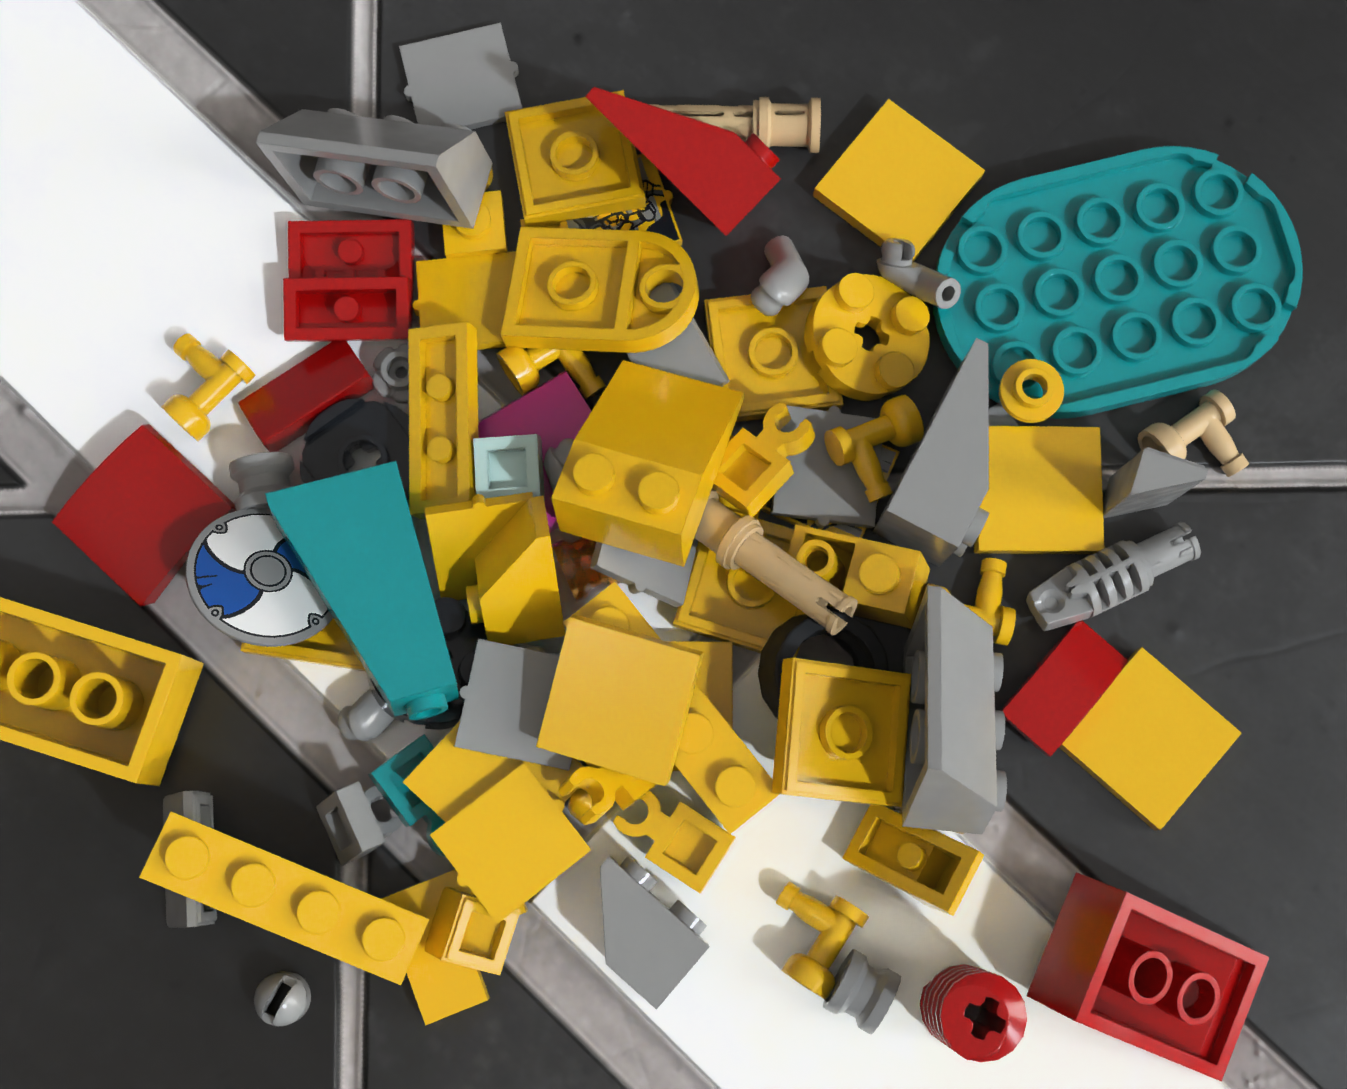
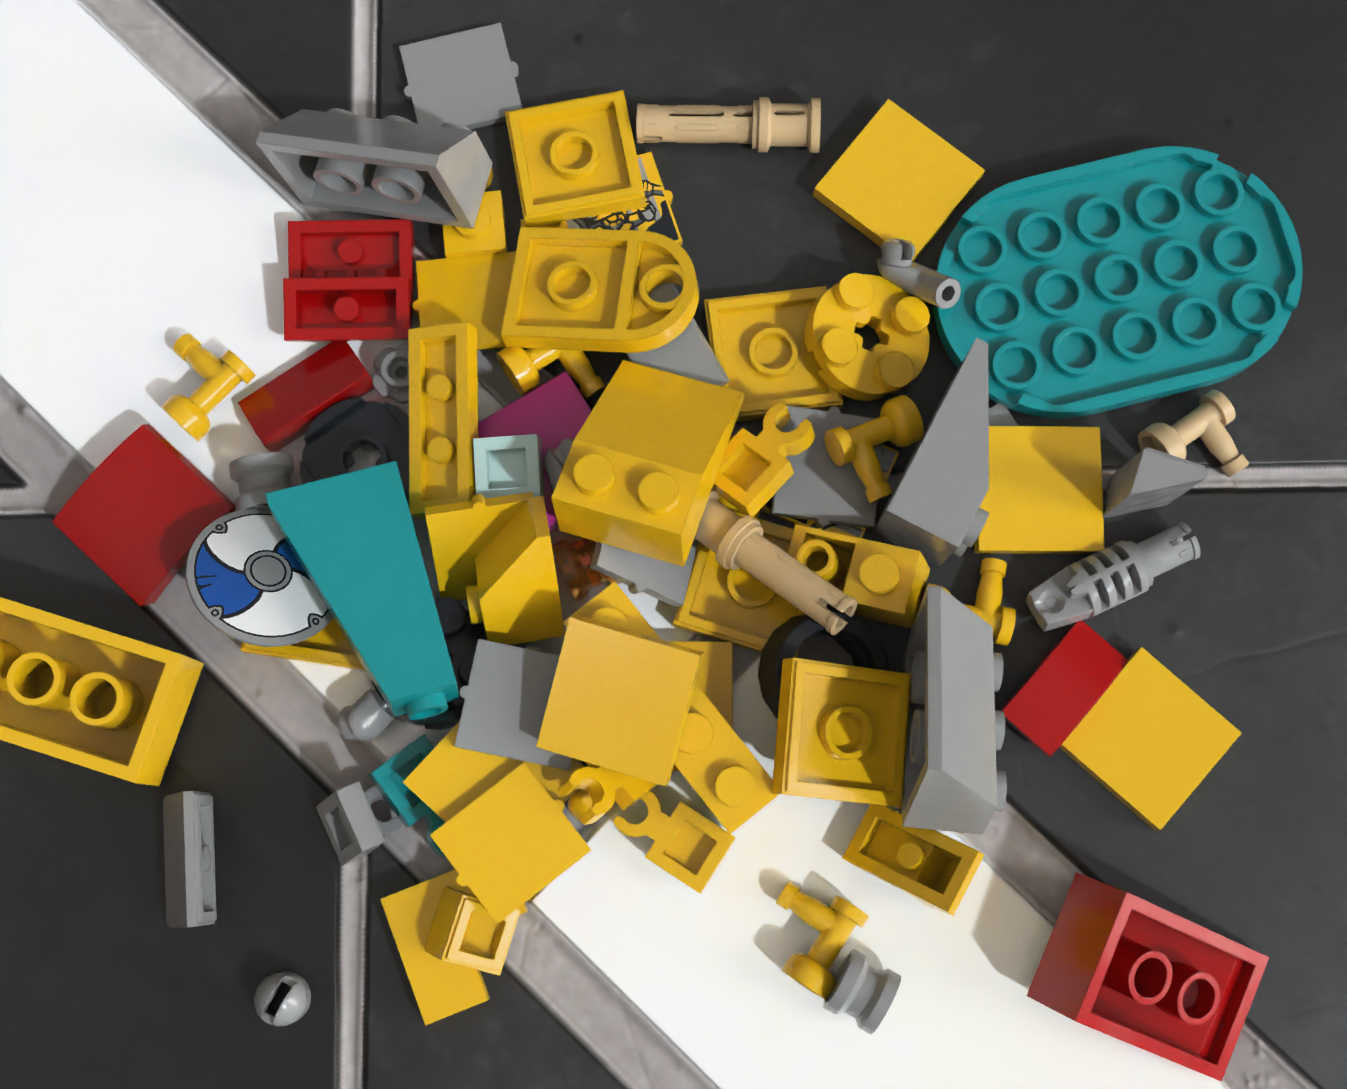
(284, 898): yellow brick -> none
(642, 936): light grey slope -> none
(702, 160): red slope -> none
(783, 280): light grey arm -> none
(1000, 1018): red piece -> none
(1018, 403): yellow plate -> none

